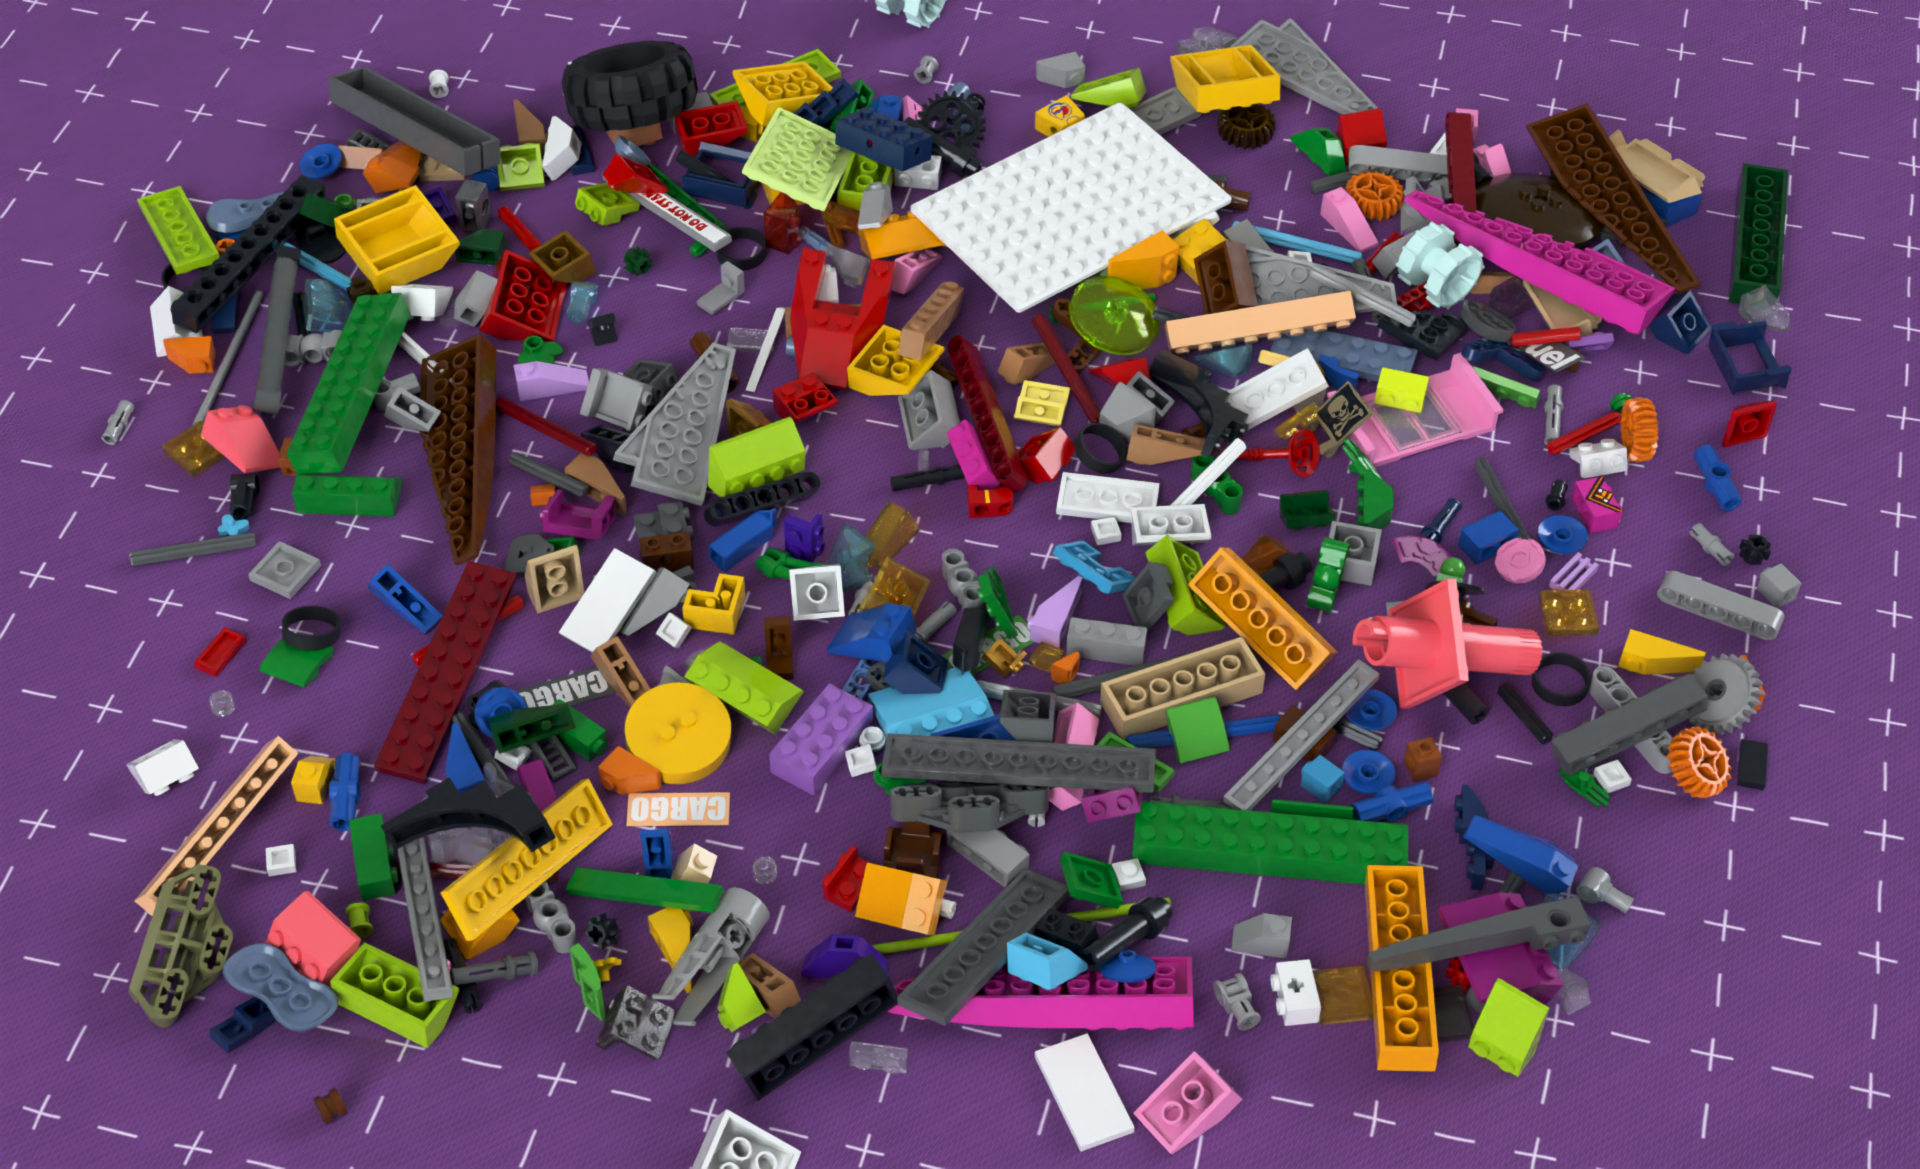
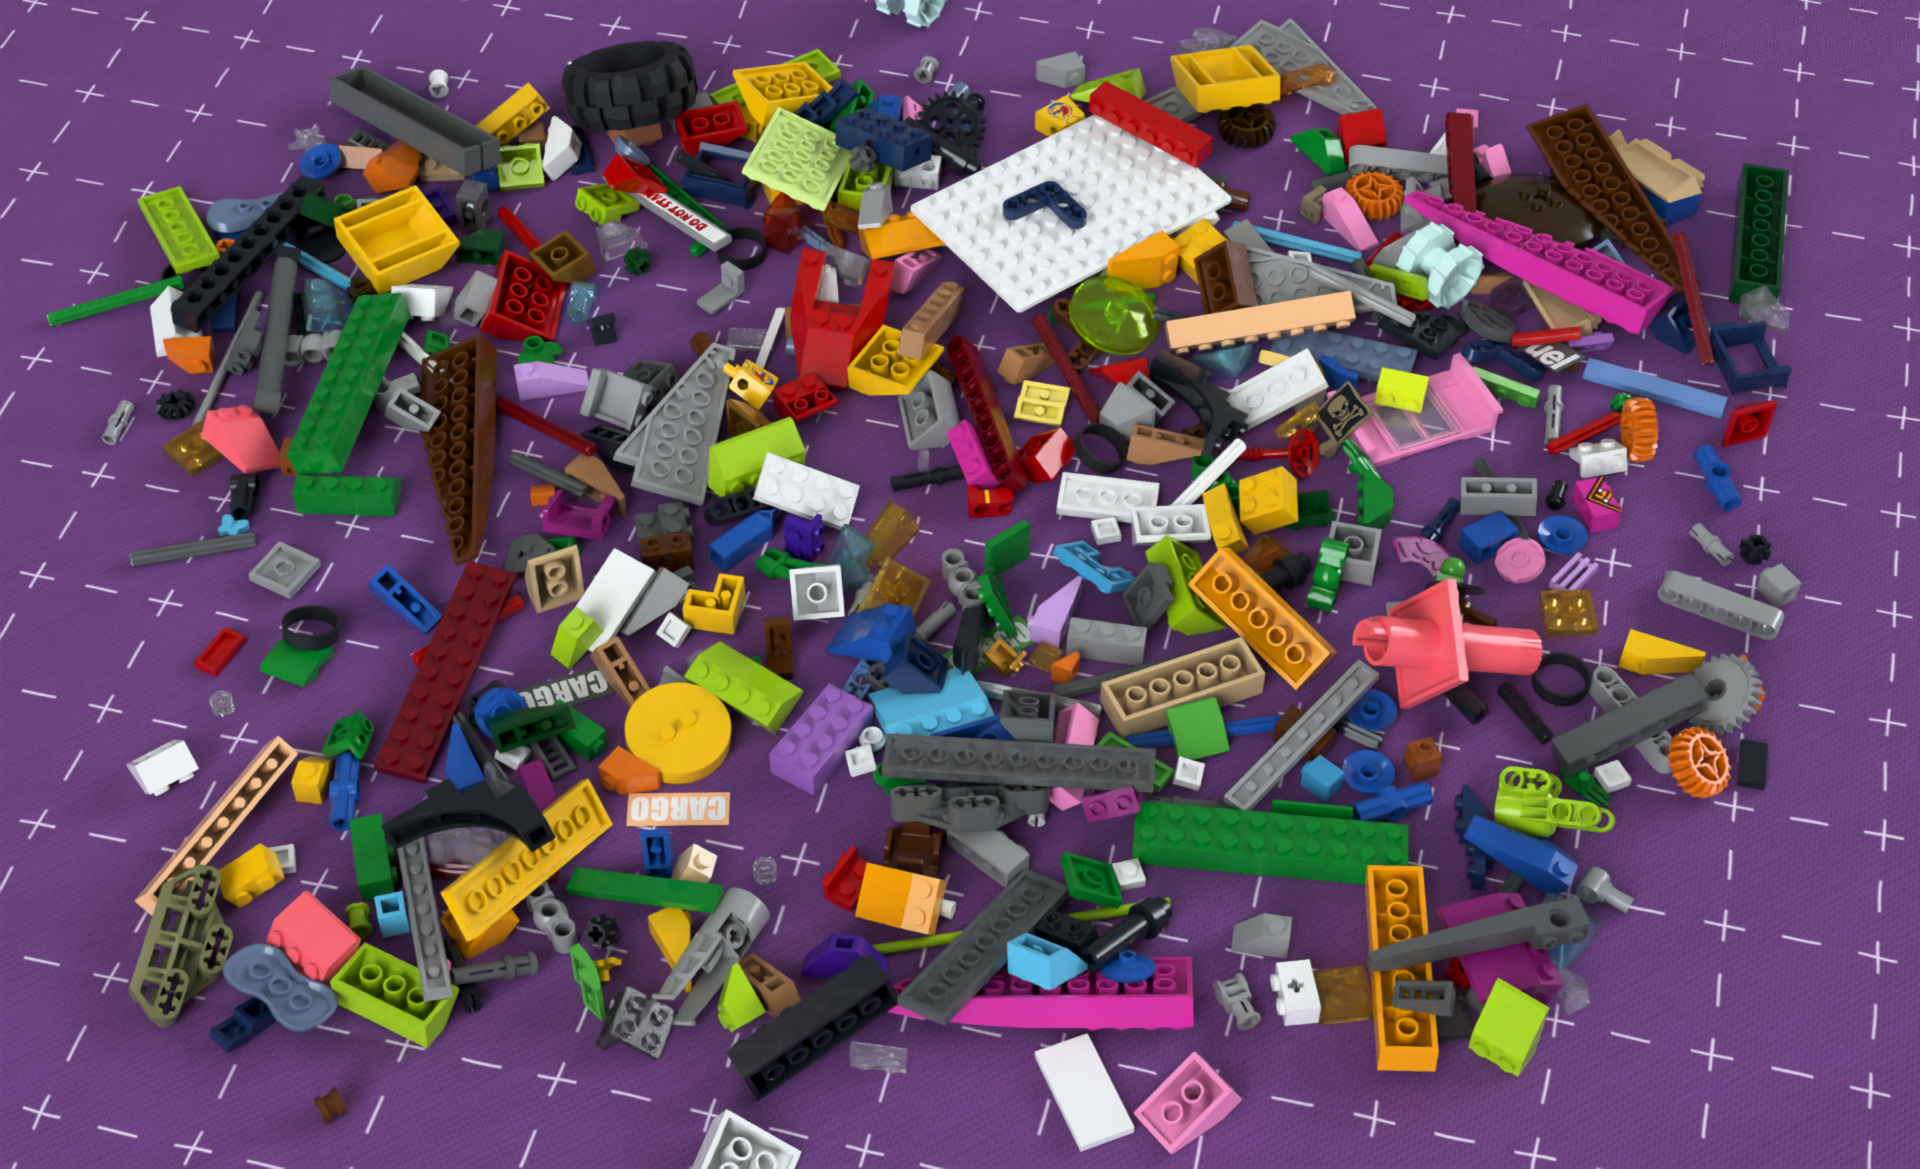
(113, 301): none -> green axle
(166, 409): none -> black gear
(245, 345): none -> dark grey plate
(250, 875): none -> yellow brick
(306, 139): none -> clear animal
(349, 734): none -> green bracket
(392, 914): none -> medium azure brick
(435, 341): none -> green tile
(514, 114): none -> yellow brick
(574, 637): none -> lime slope
(617, 238): none -> clear slope
(750, 382): none -> yellow torso
(805, 491): none -> white plate
(862, 159): none -> dark grey gear
(1008, 547): none -> green tile
(1018, 207): none -> dark blue beam
(1151, 124): none -> red brick
(1188, 773): none -> white plate
(1224, 520): none -> yellow slope
(1268, 500): none -> yellow brick
(1312, 204): none -> dark tan bracket
(1318, 74): none -> clear orange piece
(1404, 282): none -> lime tile
(1425, 1005): none -> dark grey slope
(1493, 495): none -> light grey brick
(1539, 809): none -> lime piece
(1655, 388): none -> medium blue tile
(1693, 298): none -> dark red axle

